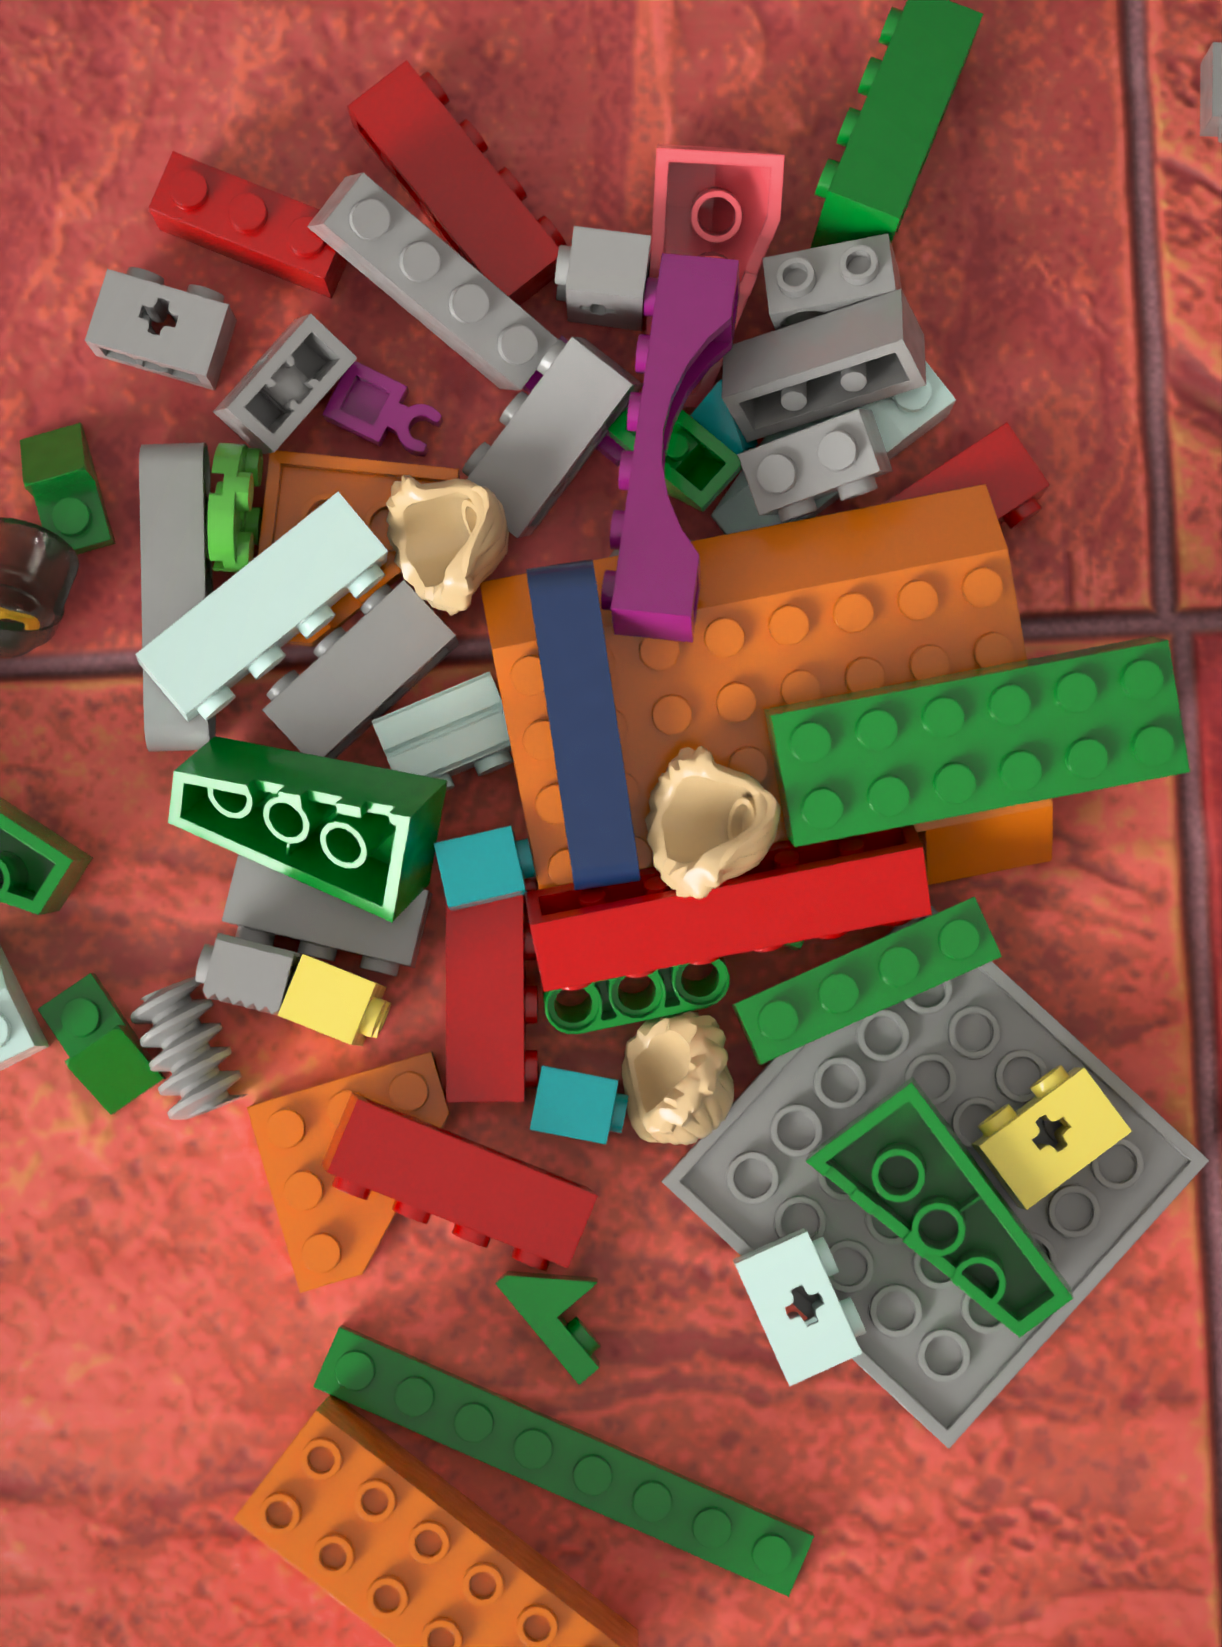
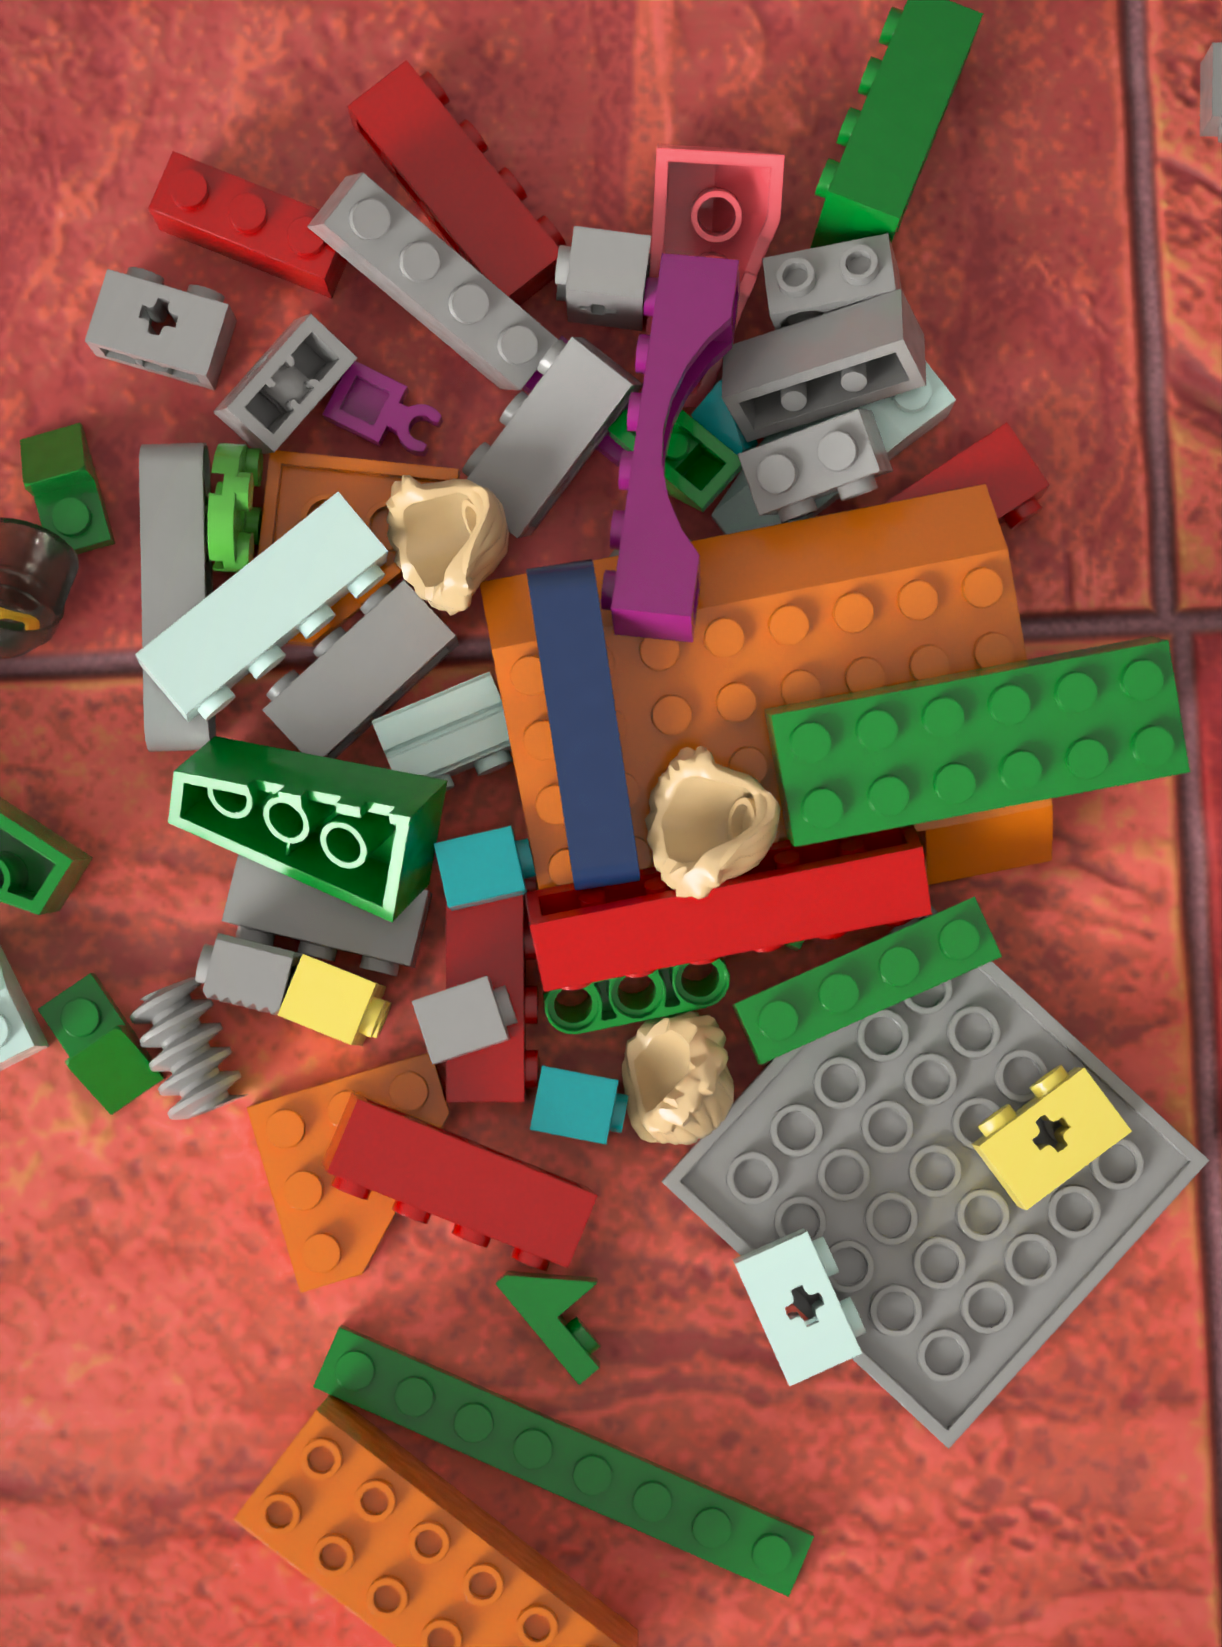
(464, 1019): none -> light grey brick
(933, 1194): green wedge -> none

